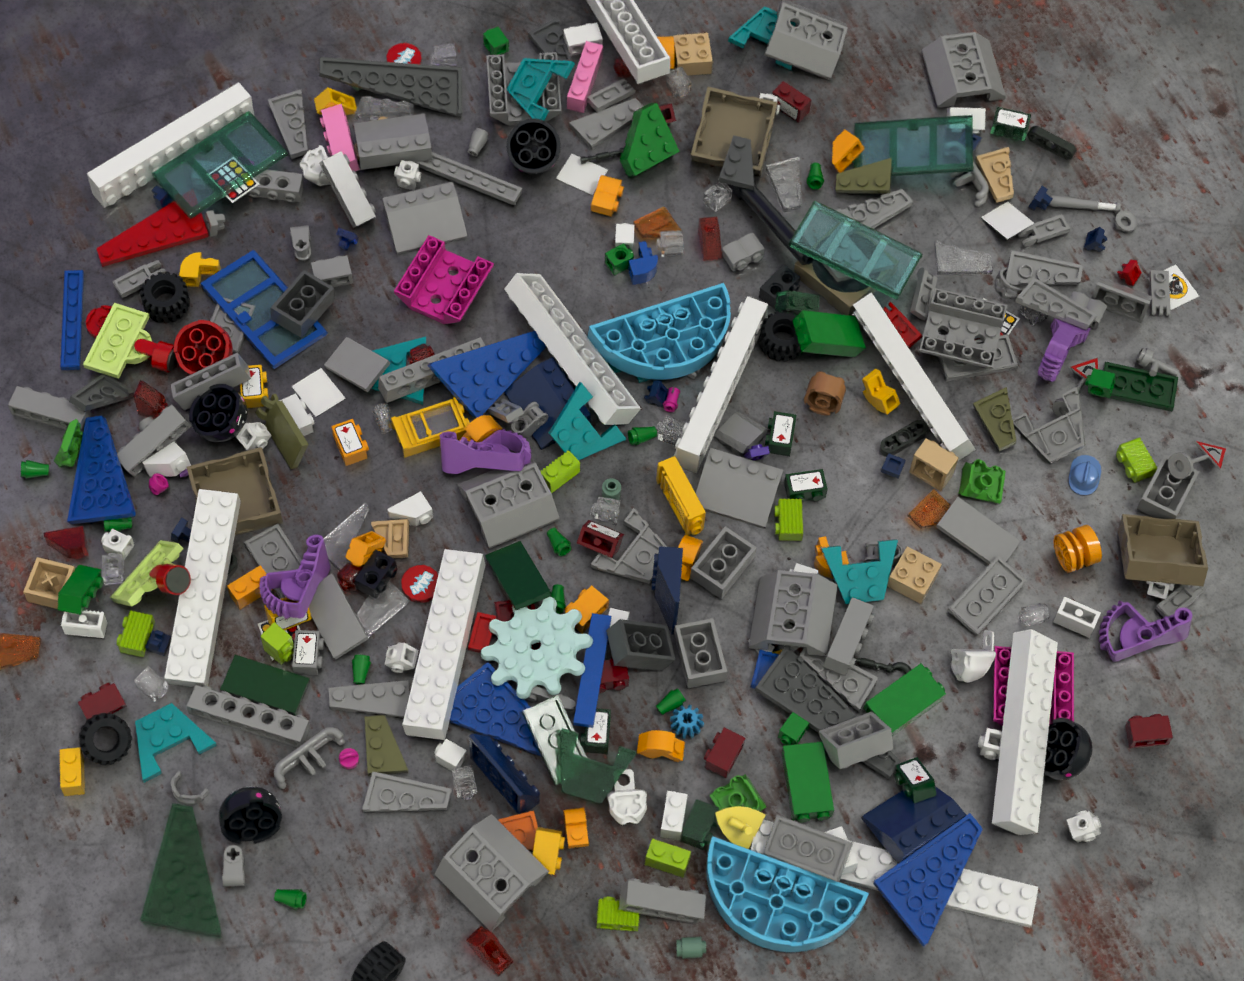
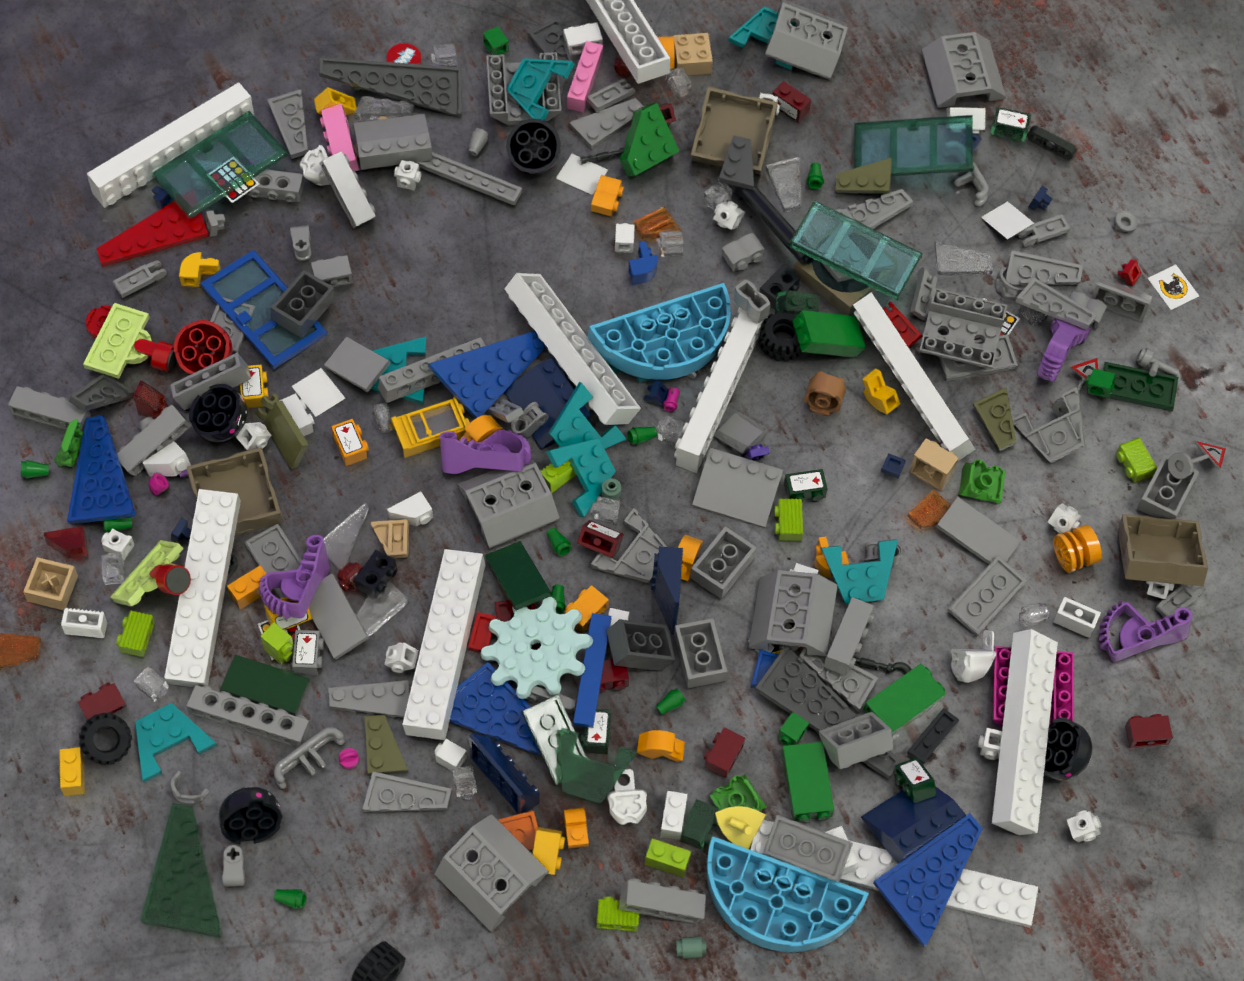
(72, 320): blue tile -> none
(79, 589): green brick -> none
(158, 642): dark blue tile -> none
(161, 285): black tyre -> none
(346, 237): clear blue tile -> none
(360, 668): green cone -> none
(363, 547): light orange brick -> none
(419, 583): tile -> none
(420, 352): clear red head -> none
(424, 213): light grey slope -> none
(430, 279): dark pink slope -> none
(489, 950): clear red slope -> none
(590, 466): none -> teal wing
(616, 265): green brick -> none
(681, 496): yellow door -> none
(686, 728): dark azure gear -> none
(710, 238): clear red slope -> none
(728, 215): none -> white brick
(752, 301): none -> light grey brick
(782, 432): brick -> none
(845, 150): light orange slope -> none
(907, 430): pearl dark grey beam -> none
(914, 575): tan brick -> none
(933, 736): none -> black plate
(997, 173): tan wing -> none
(1064, 519): none -> white brick
(1068, 202): light grey piece -> none
(1084, 475): medium blue piece -> none
(1095, 239): dark blue tile -> none
(1160, 292): light grey hinge -> none

